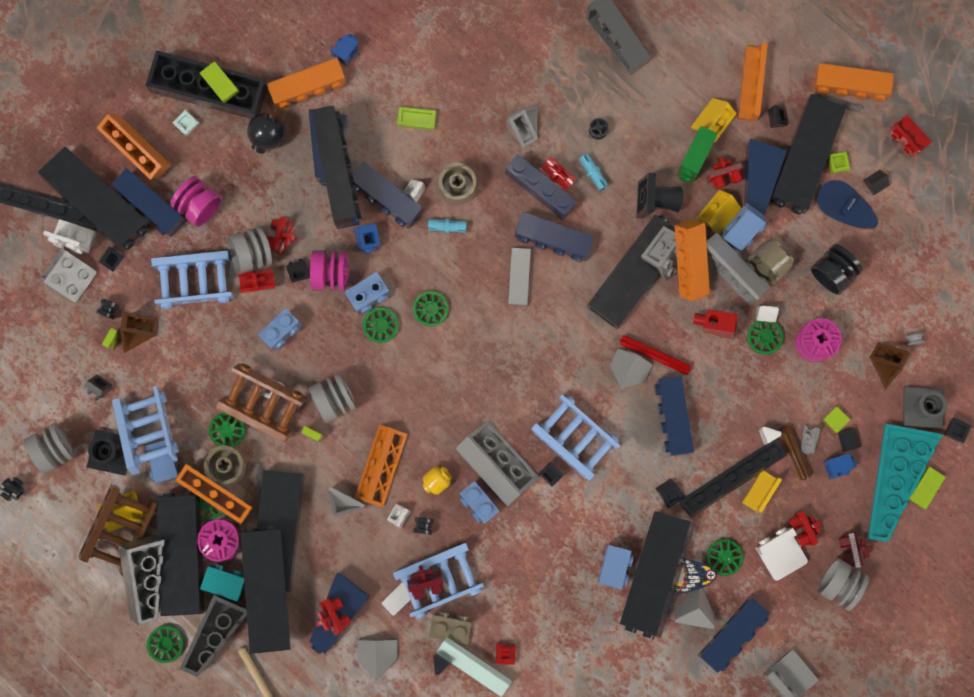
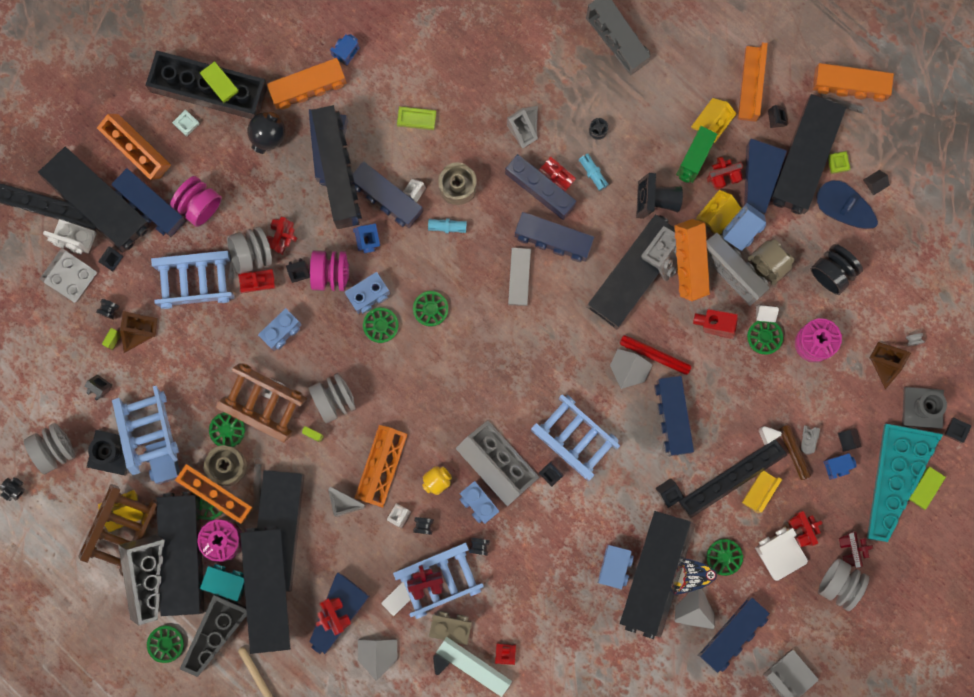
(479, 546): none -> black wheel
(835, 419): lime tile -> none
(909, 136): red bracket -> none

